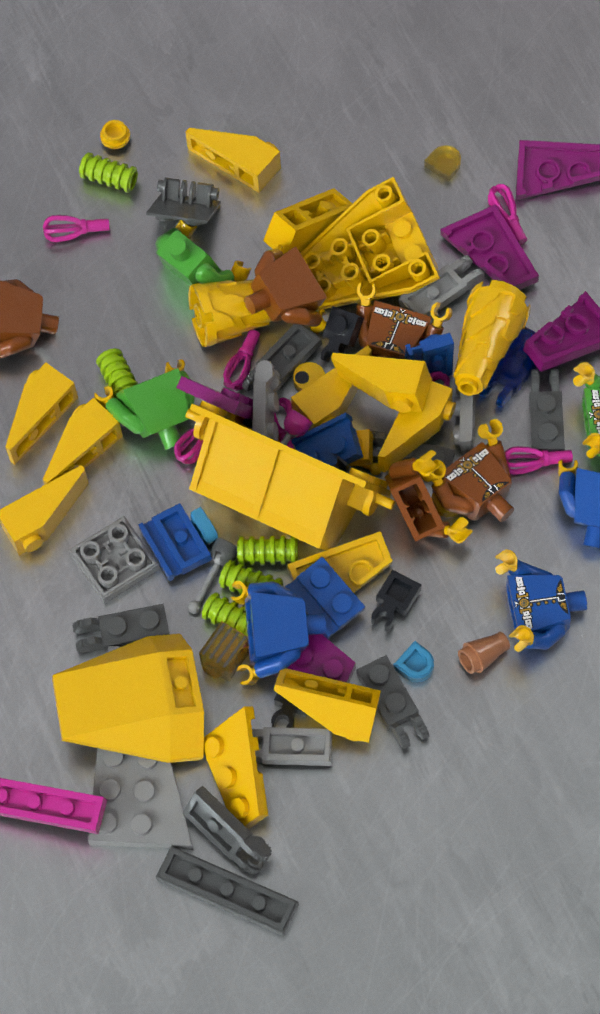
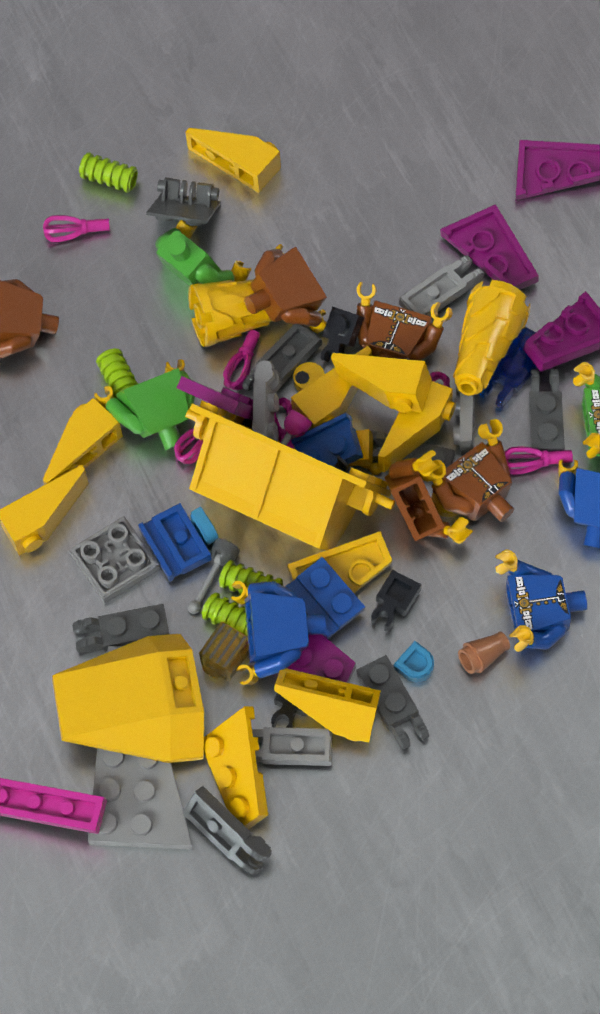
(41, 404): yellow slope -> none
(115, 134): yellow plate -> none
(227, 891): dark grey tile -> none
(267, 550): lime piece -> none
(305, 220): yellow slope -> none
(370, 244): yellow wedge -> none
(436, 351): blue plate -> none
(444, 162): clear yellow tile -> none
(512, 220): dark pink piece -> none

